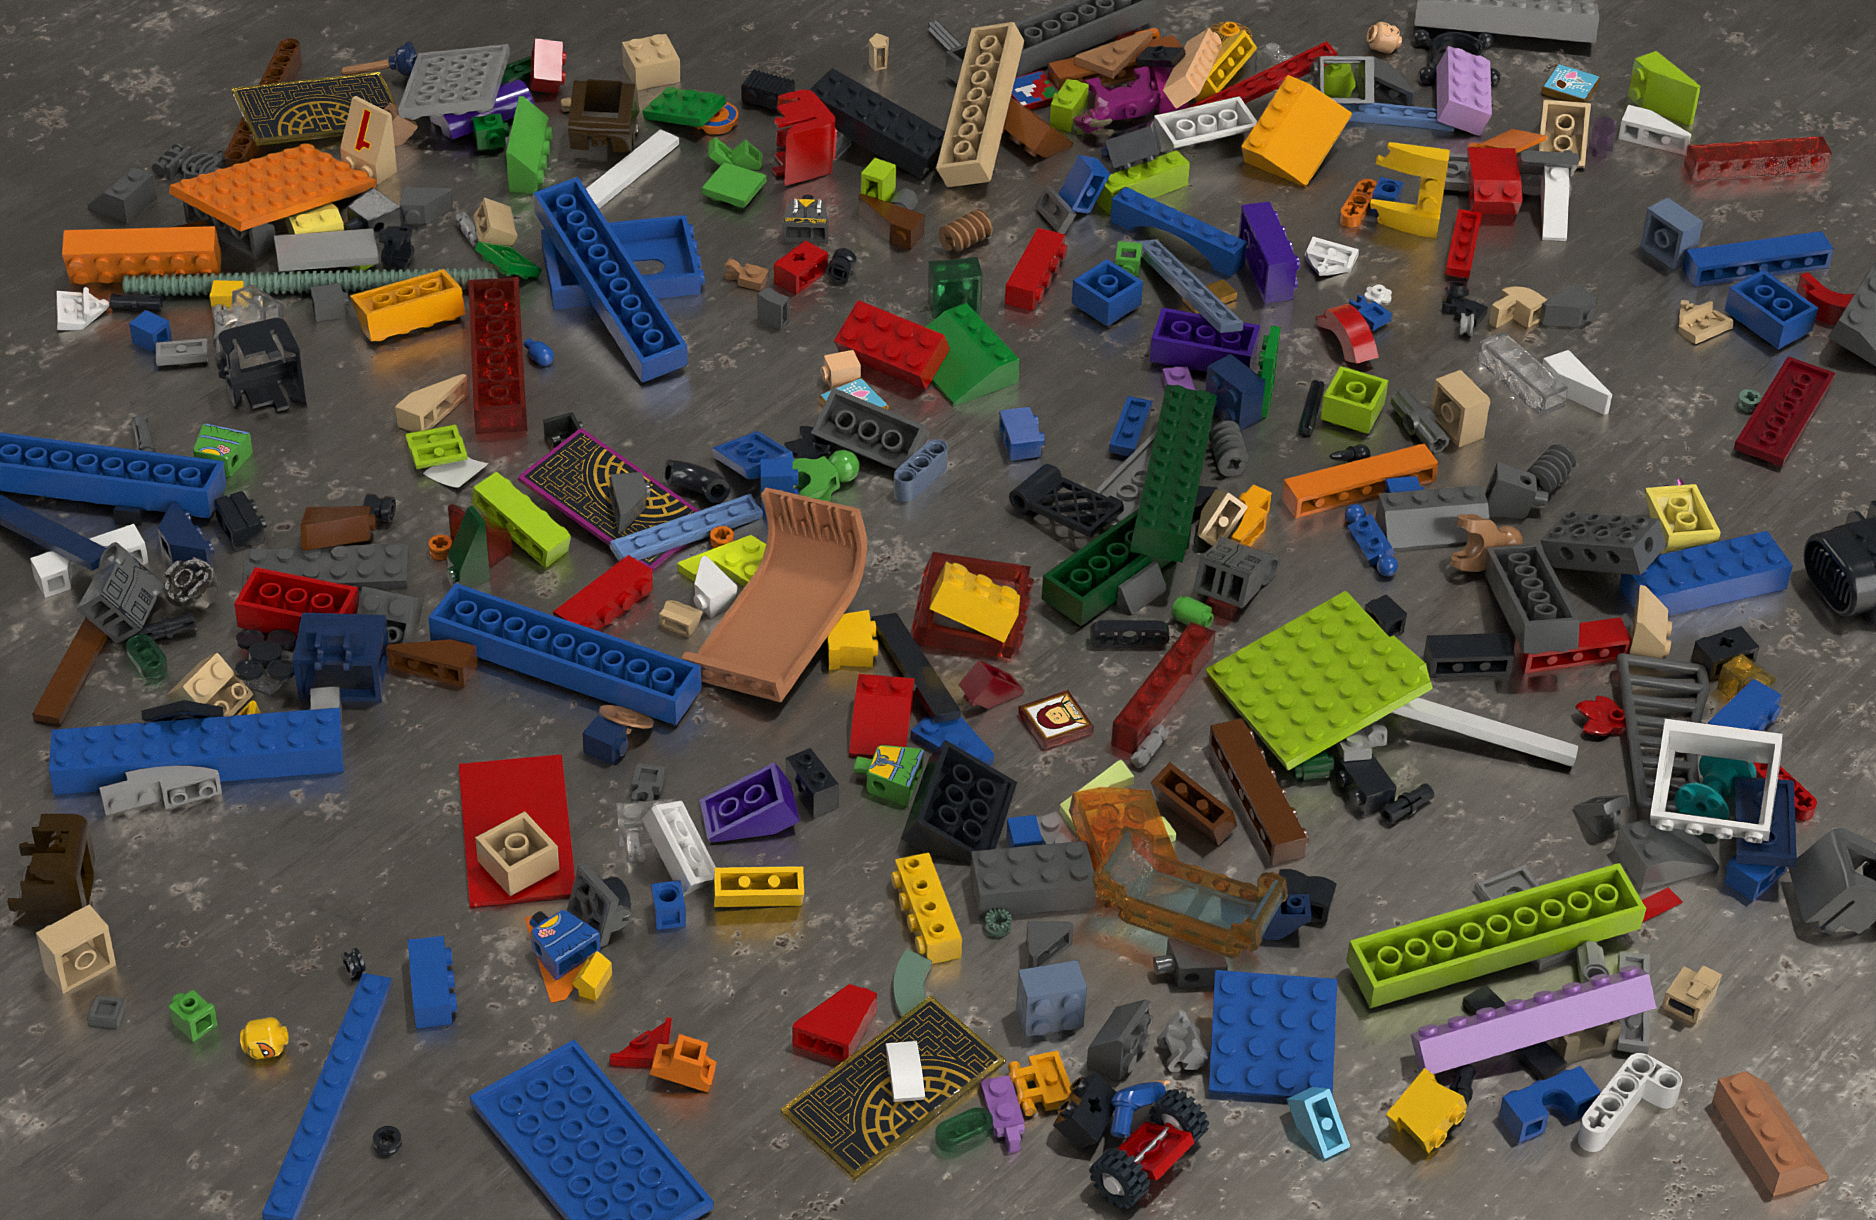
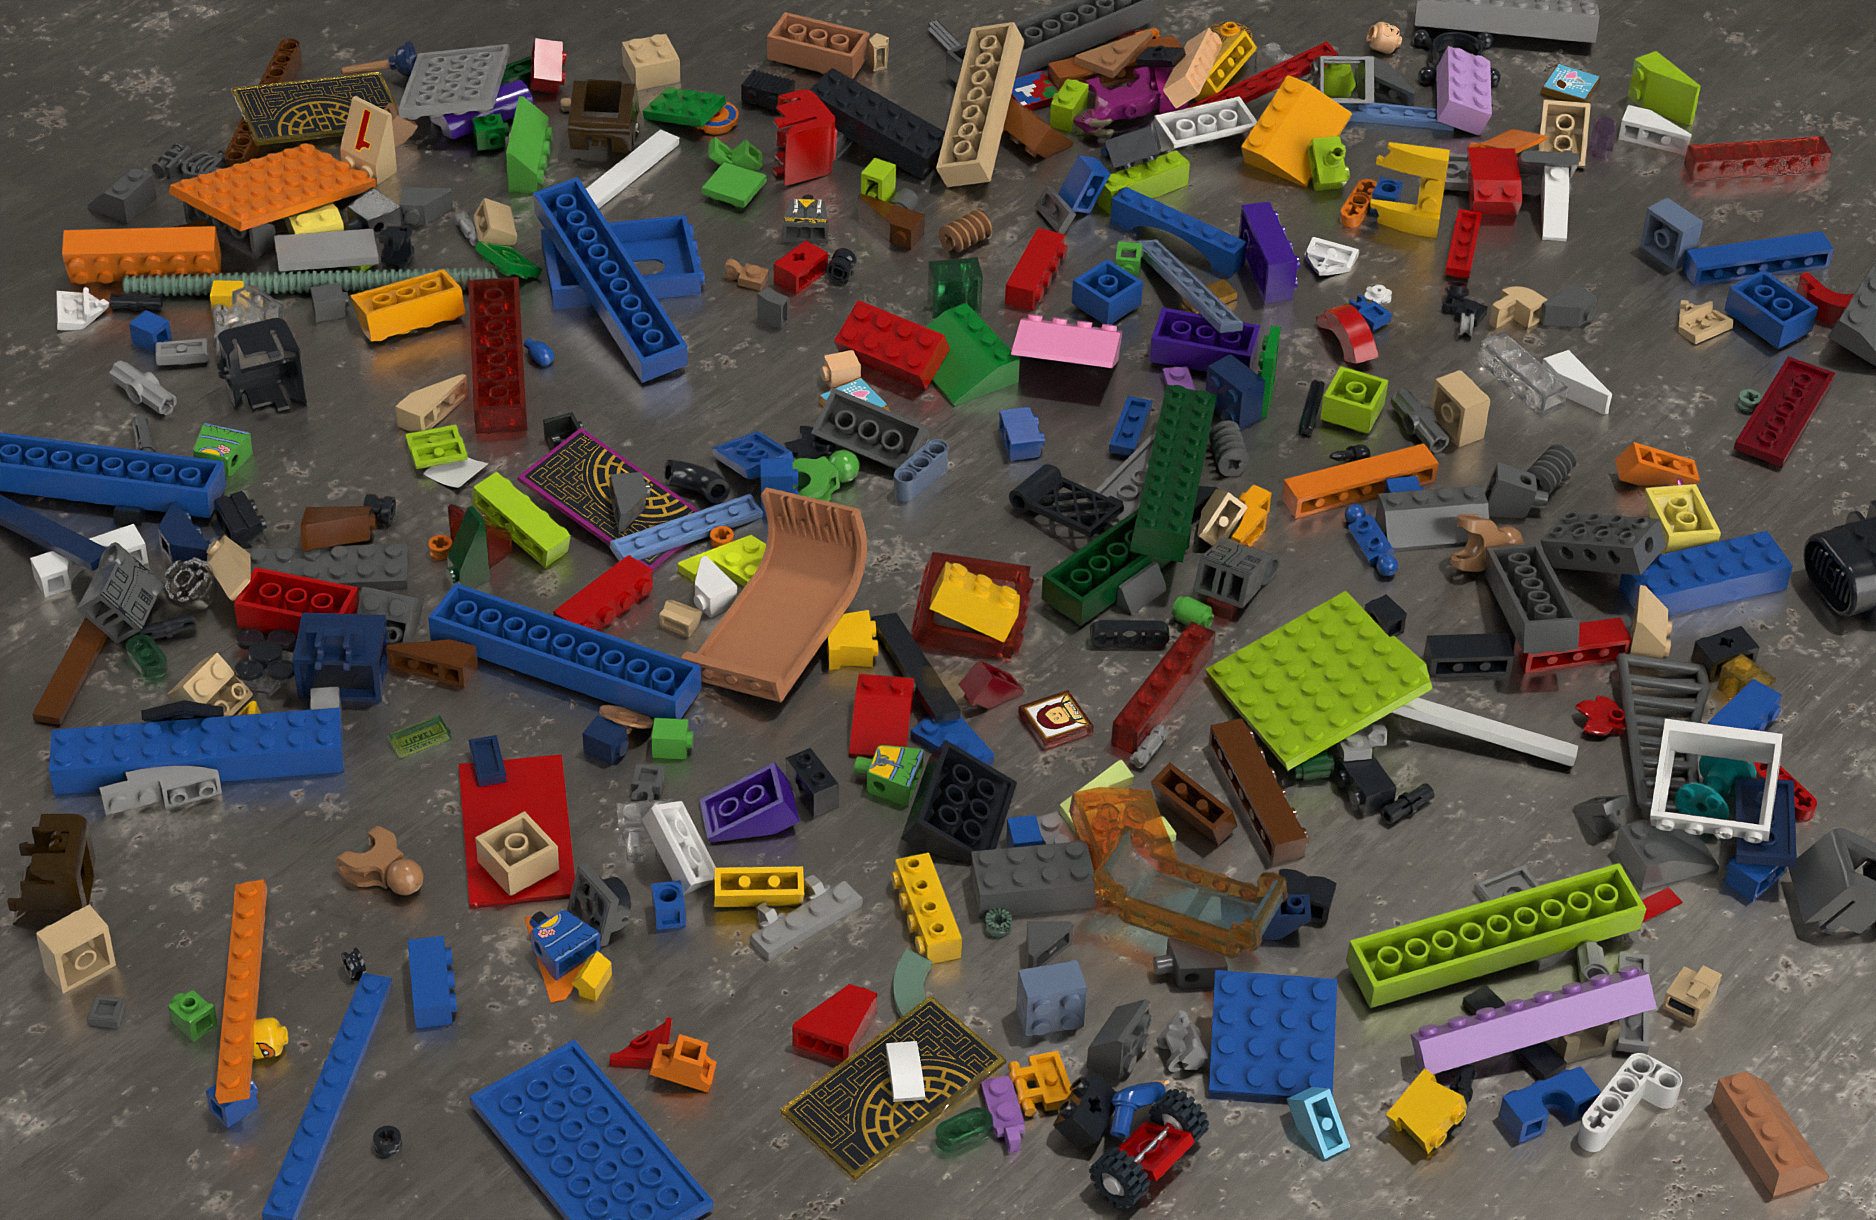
(143, 387): none -> light grey piece
(230, 566): none -> tan slope
(232, 1112): none -> blue brick
(241, 992): none -> orange plate
(381, 865): none -> medium nougat piece
(419, 737): none -> clear green tile
(487, 760): none -> dark blue tile
(671, 738): none -> bright green brick
(817, 45): none -> nougat brick
(823, 908): none -> light grey hinge
(1067, 341): none -> bright pink slope
(1328, 163): none -> lime brick
(1653, 467): none -> orange slope

